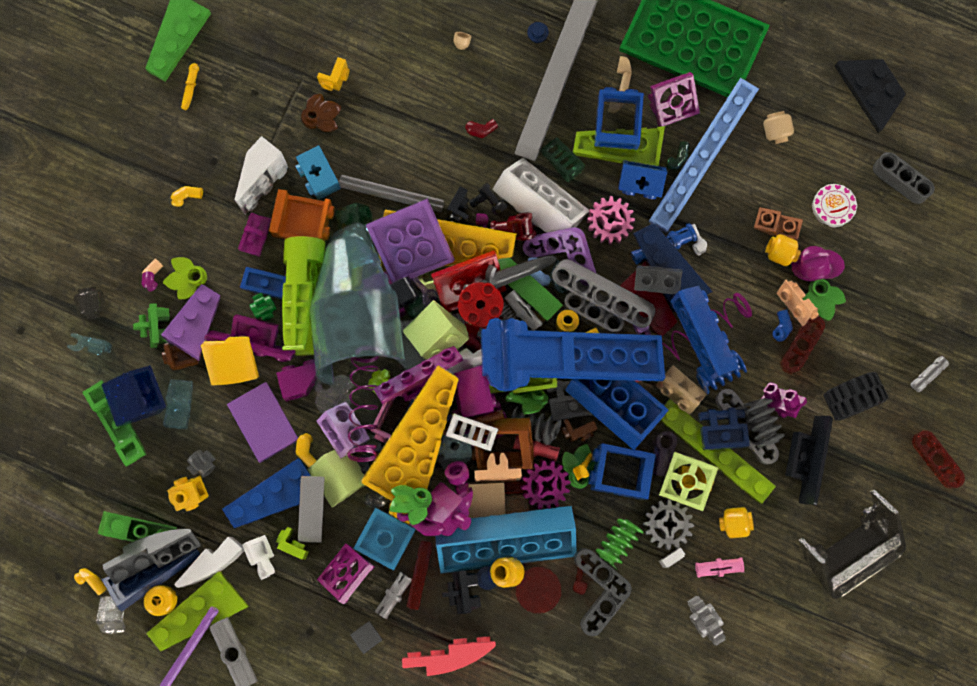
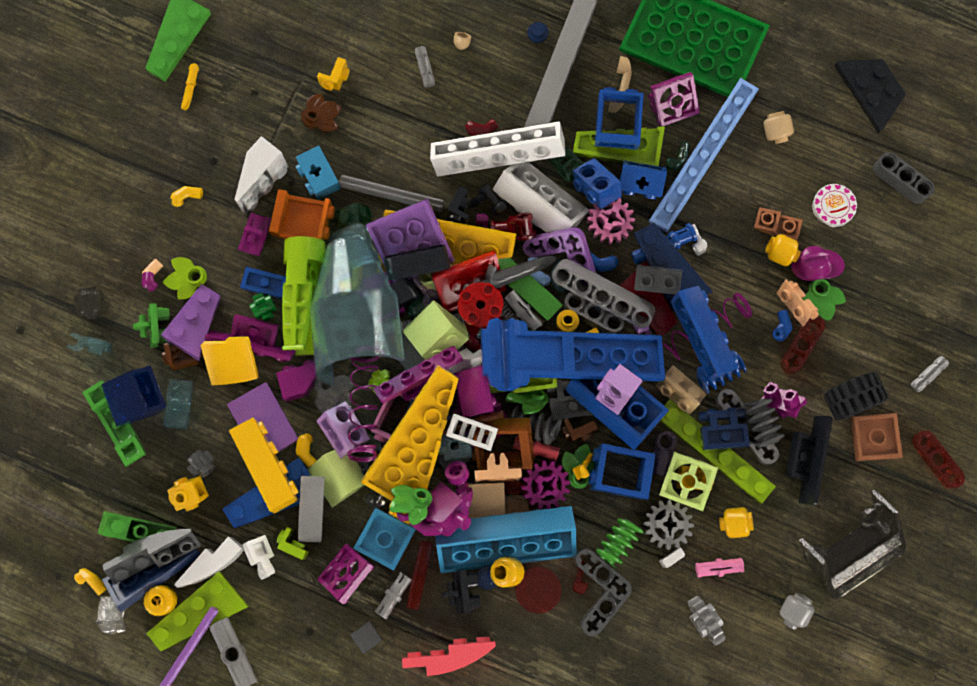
(264, 465): none -> yellow brick
(417, 262): none -> black beam
(424, 66): none -> light grey axle
(498, 149): none -> white brick
(597, 183): none -> blue brick
(604, 264): none -> blue arm
(617, 388): none -> lavender brick
(797, 611): none -> light grey head
(876, 437): none -> nougat tile

